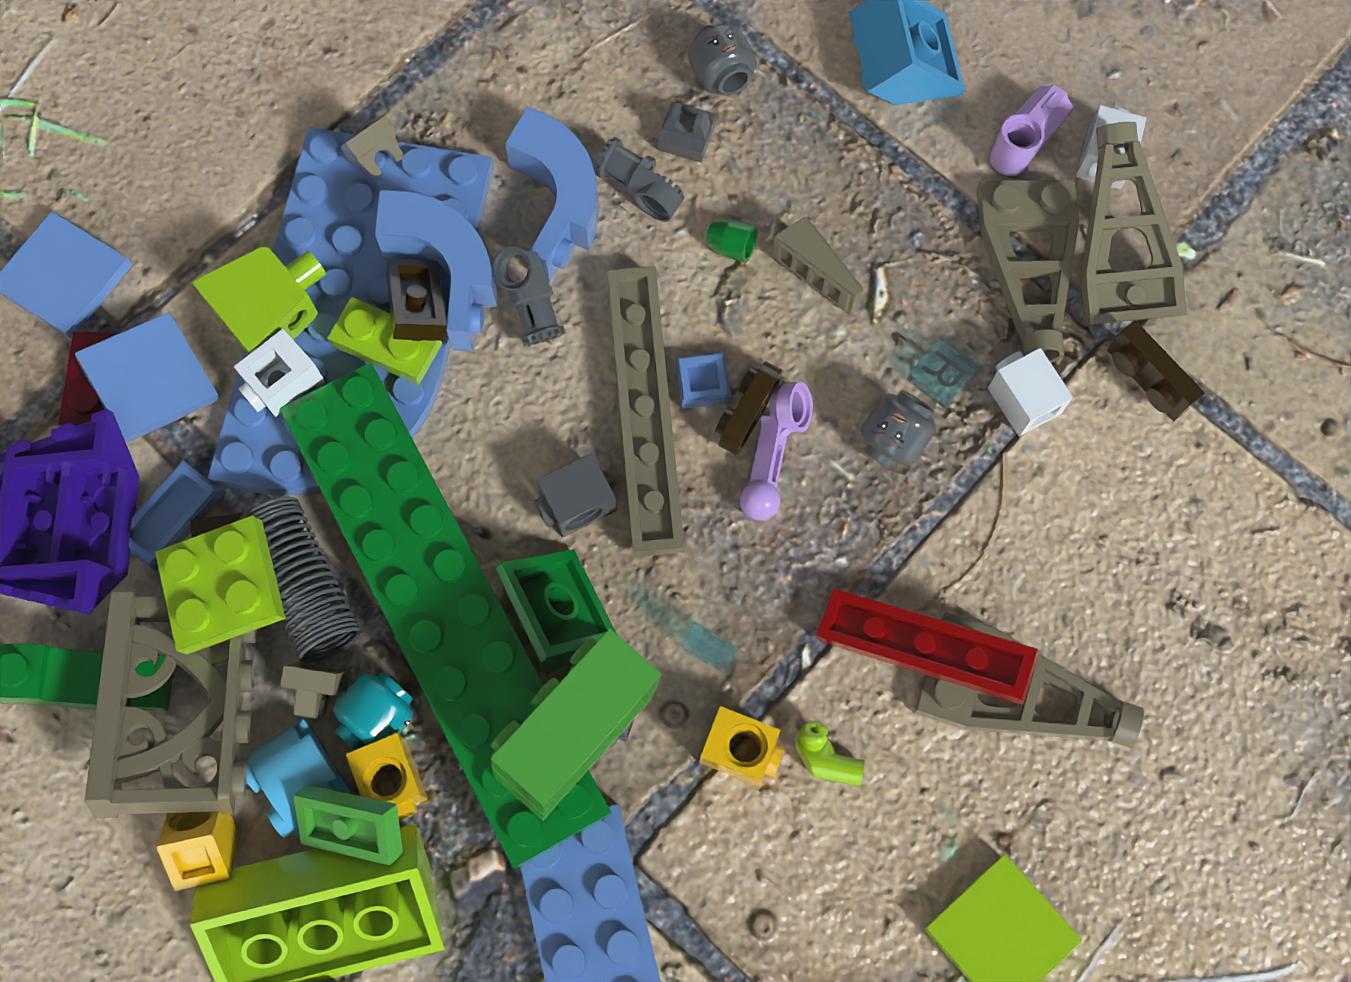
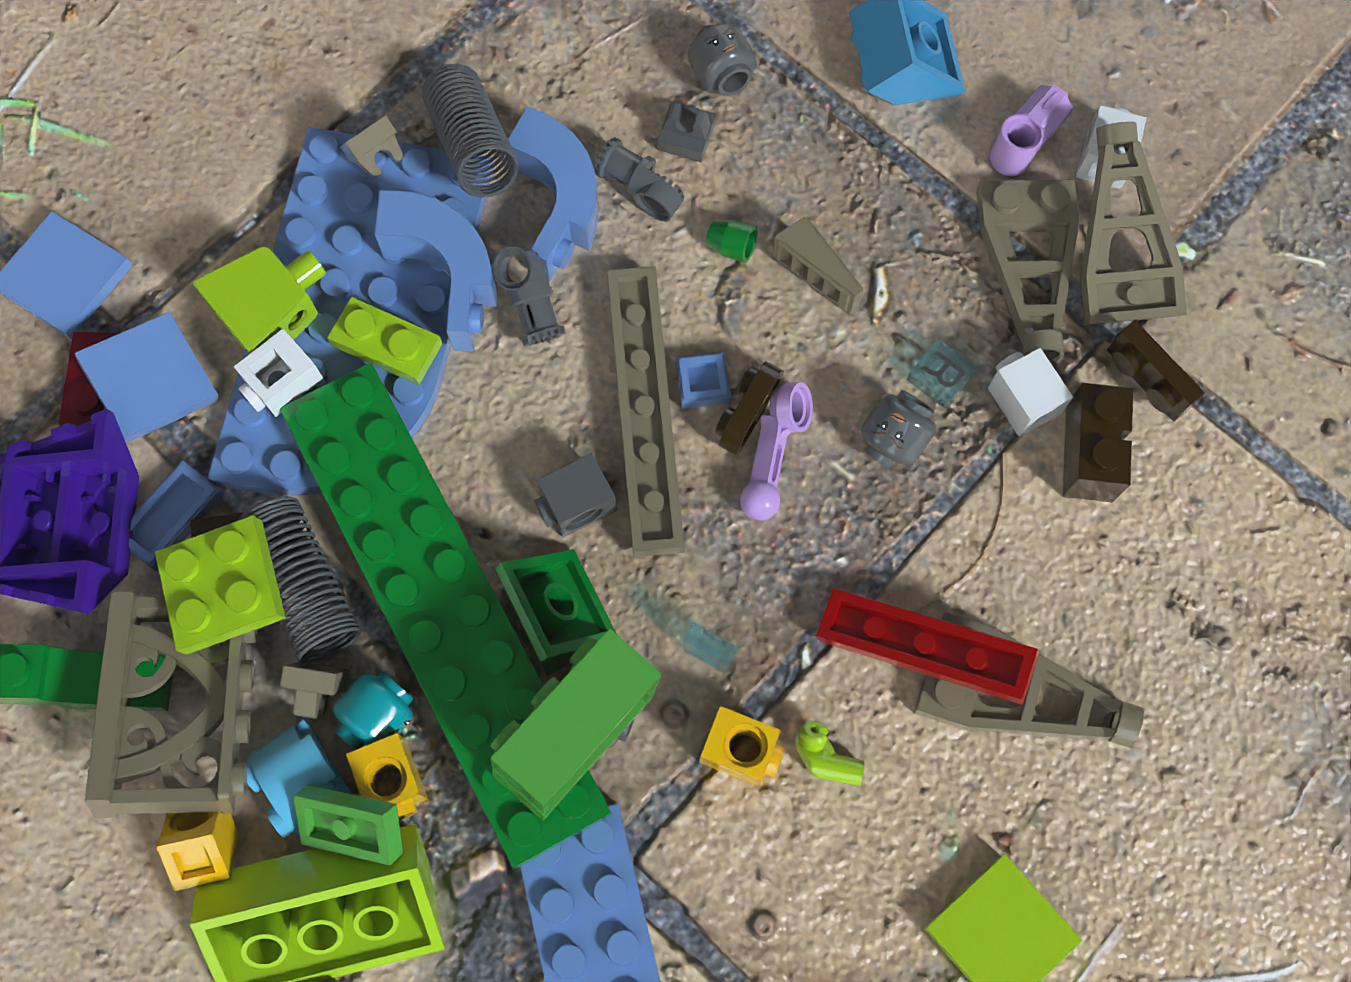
(415, 300): dark brown plate -> none
(451, 141): none -> dark grey piece
(1095, 448): none -> dark brown piece

